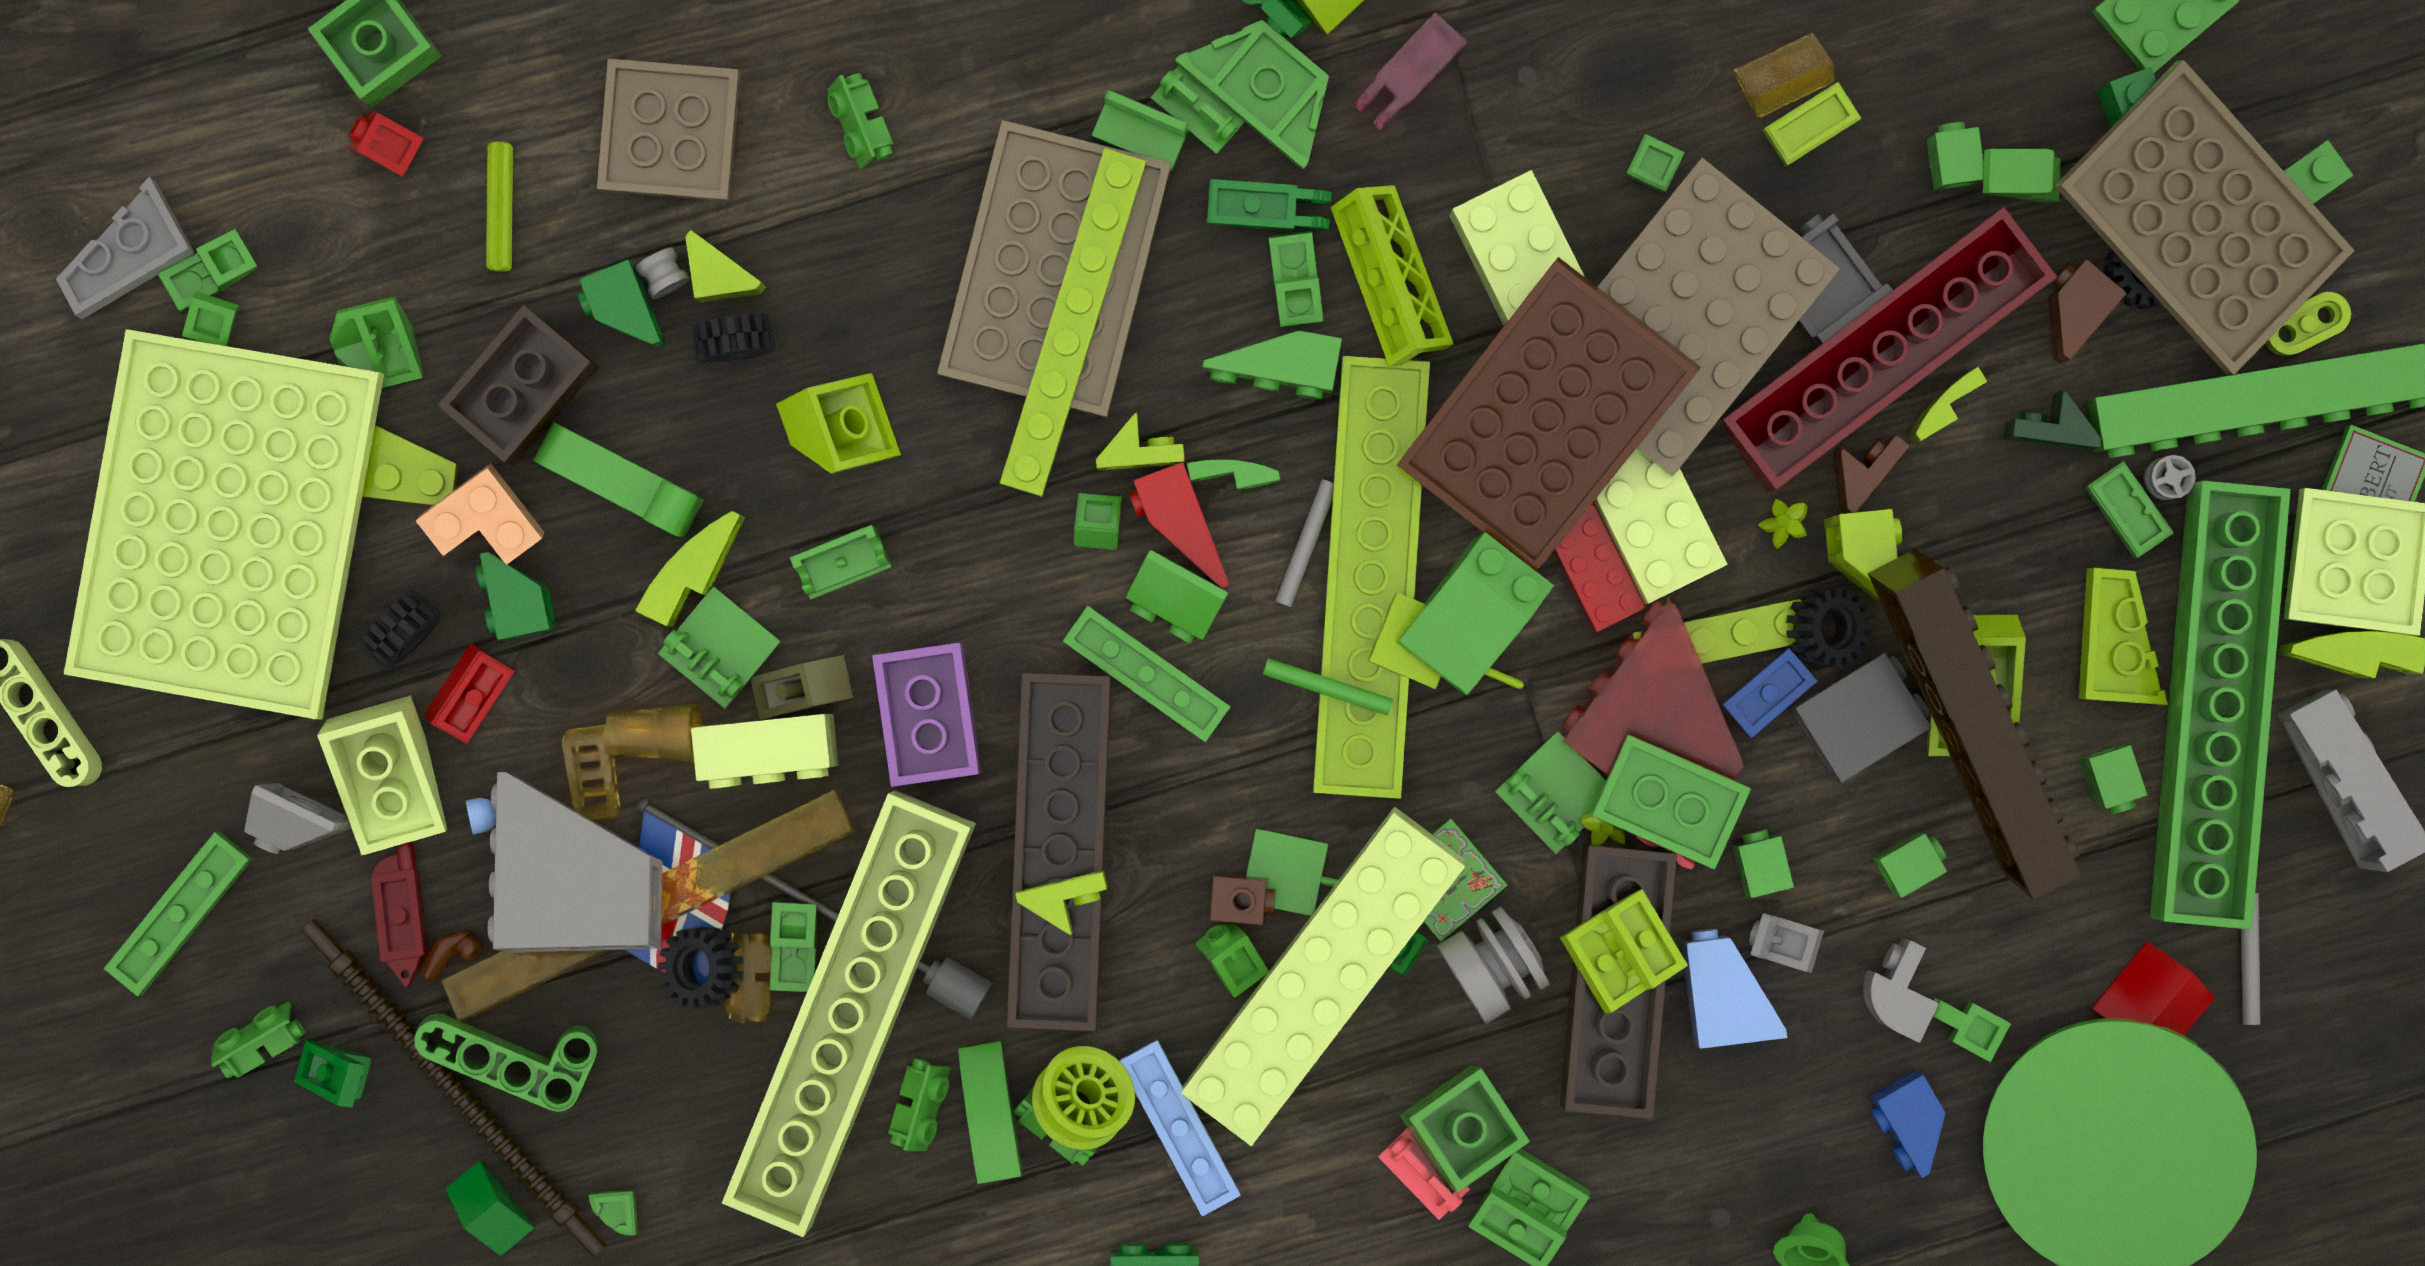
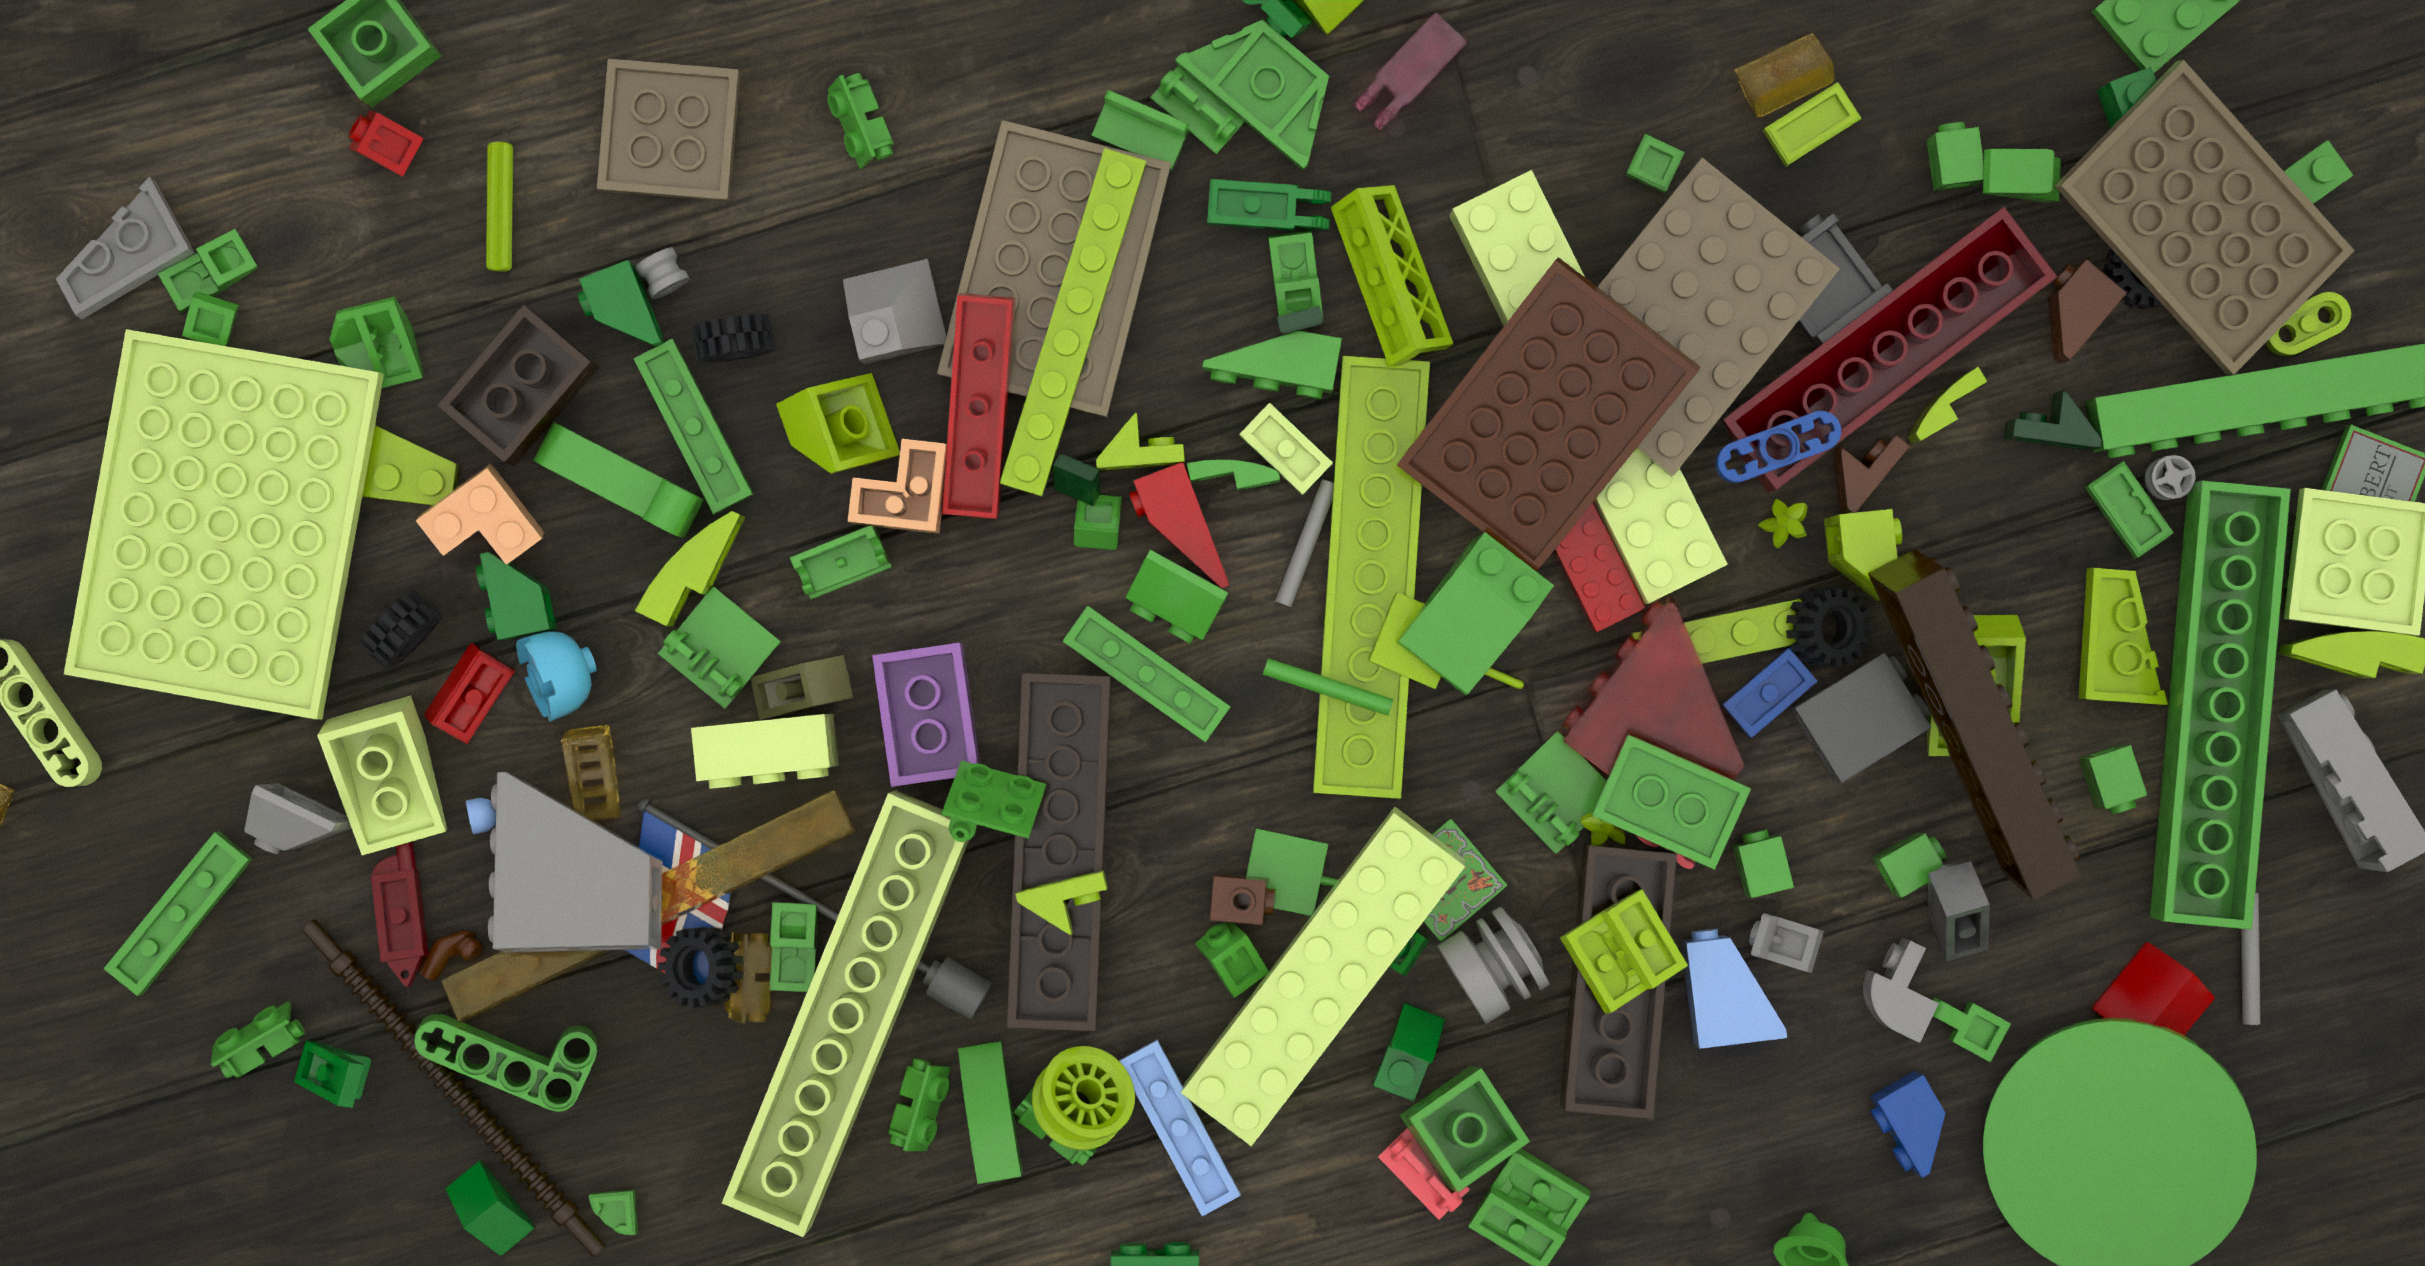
(556, 672): none -> medium azure cylinder
(653, 732): clear yellow plant -> none
(693, 426): none -> bright green plate
(716, 275): lime slope -> none
(894, 312): none -> light grey slope
(913, 500): none -> light nougat brick
(978, 405): none -> red piece
(991, 800): none -> bright green hinge
(1076, 479): none -> dark green tile
(1285, 448): none -> yellowish green plate
(1300, 320): none -> dark green tile
(1409, 1052): none -> green slope
(1804, 425): none -> blue beam
(1958, 910): none -> flat silver brick

